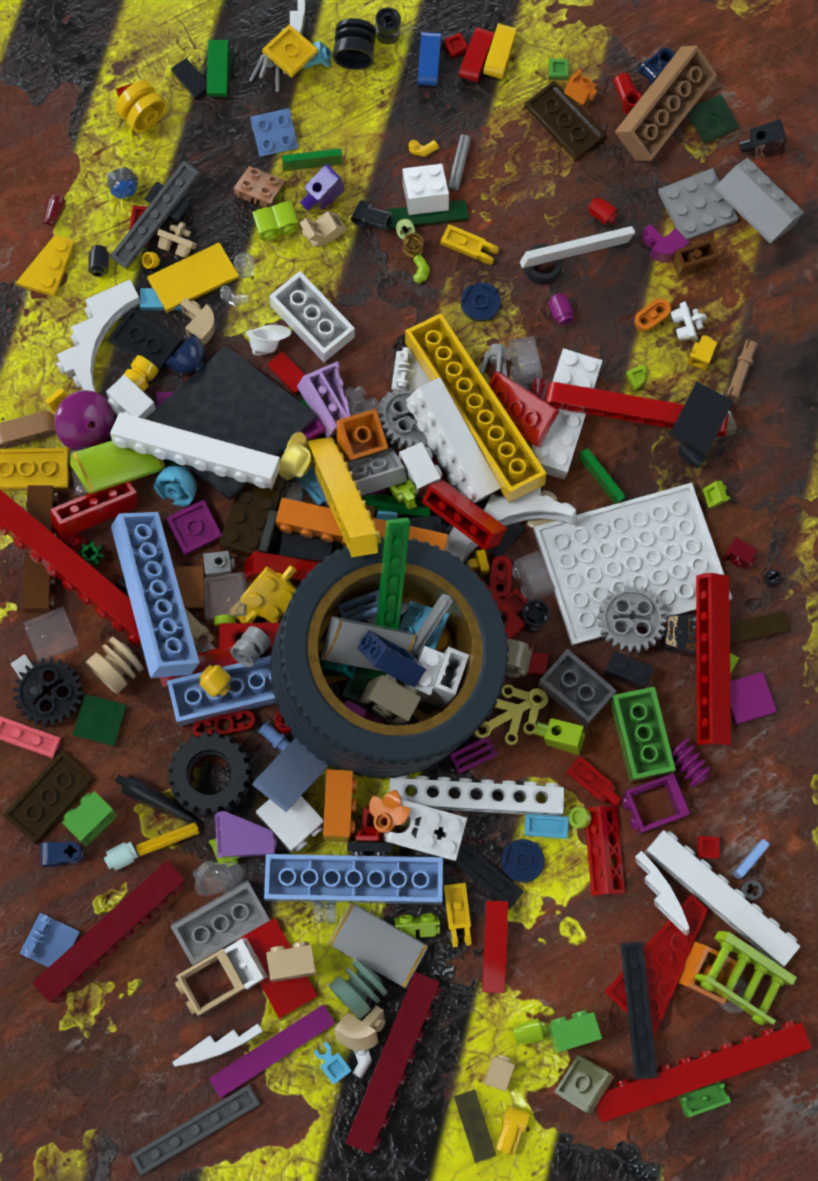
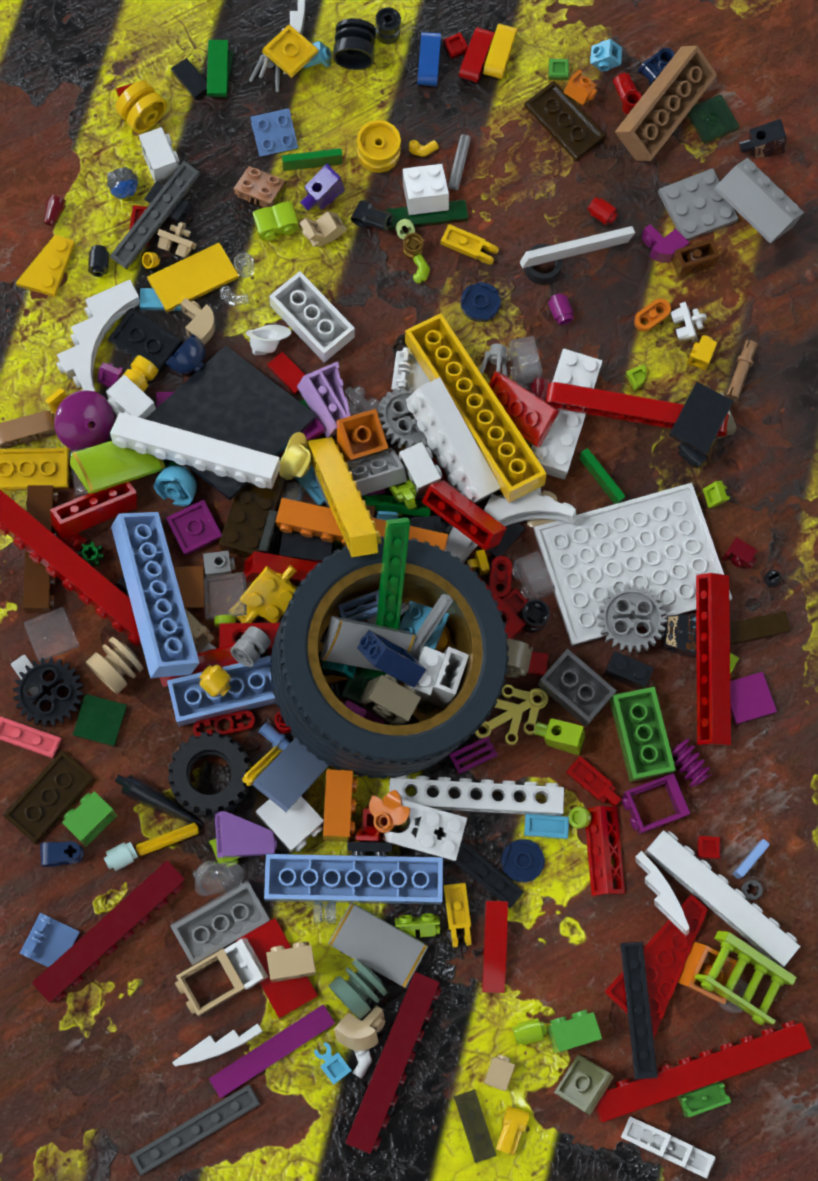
(108, 374): none -> magenta tile
(159, 155): none -> white brick
(261, 765): none -> yellow axle
(378, 146): none -> yellow wheel
(606, 55): none -> medium azure brick
(668, 1147): none -> white slope

